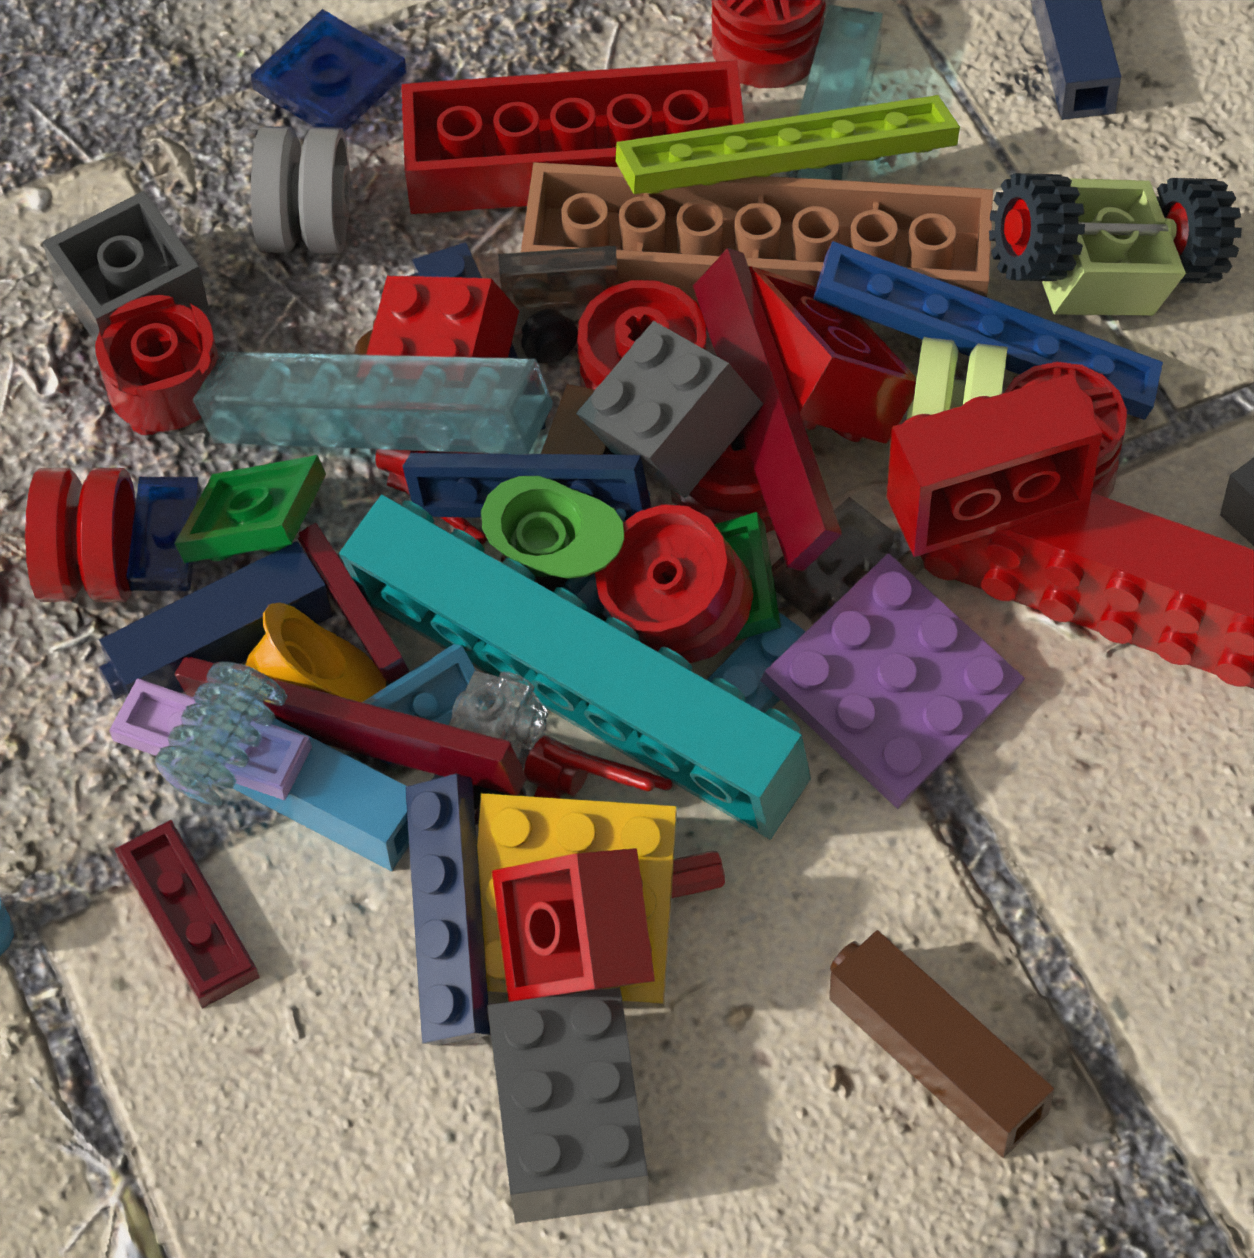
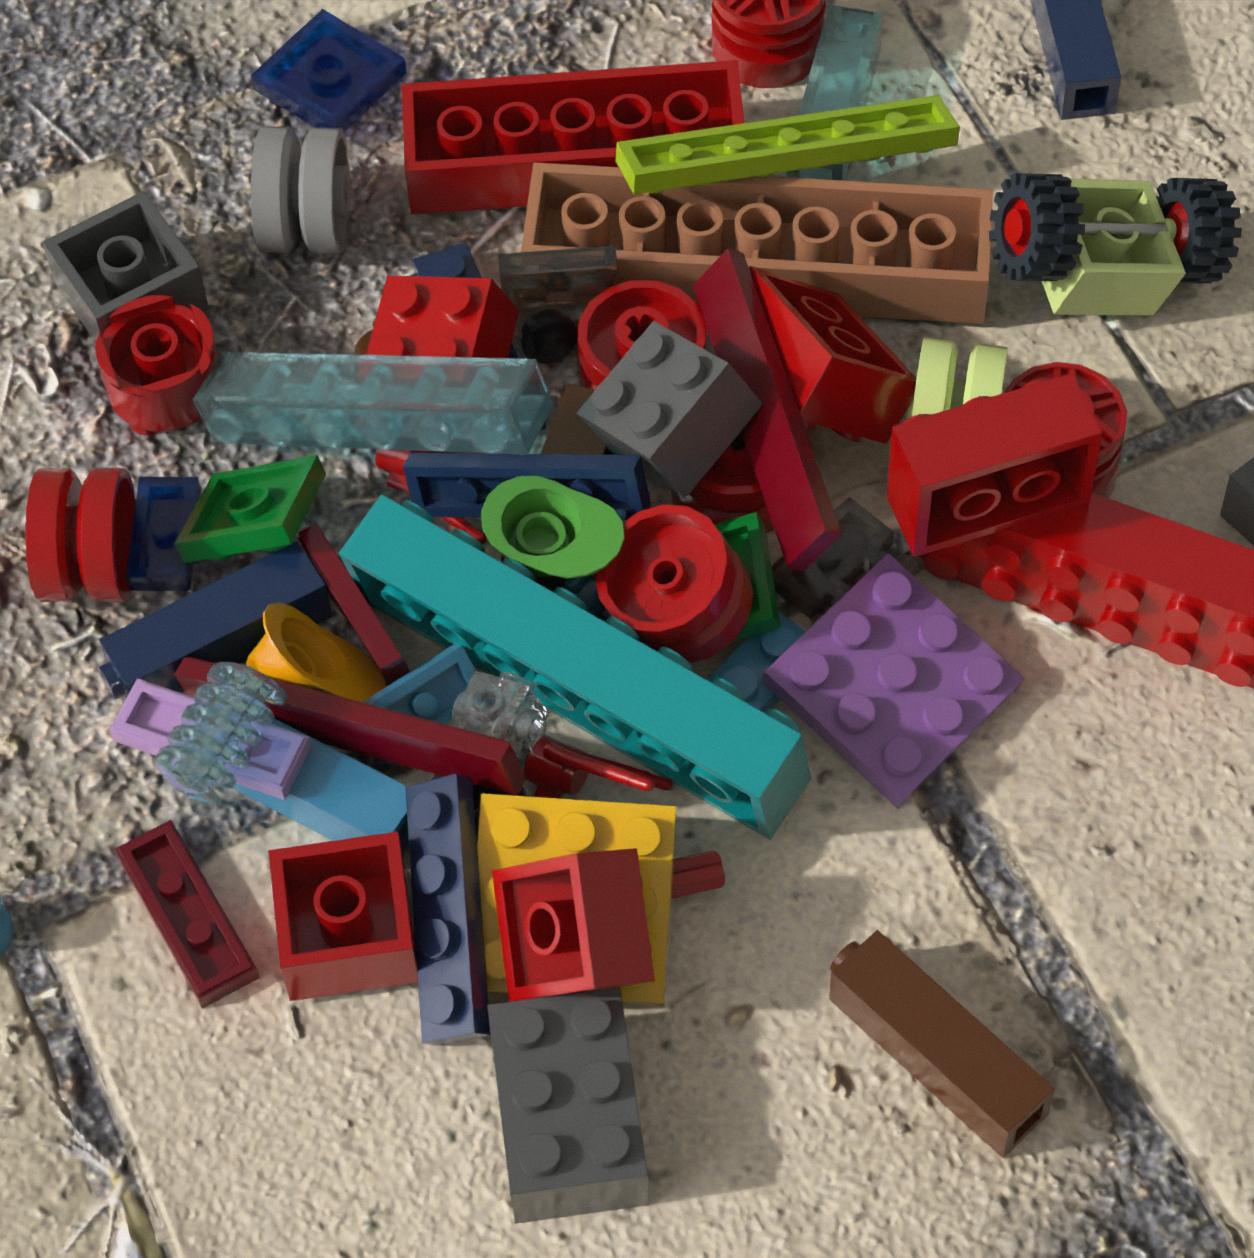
(343, 916): none -> red brick
(947, 312): blue plate -> none

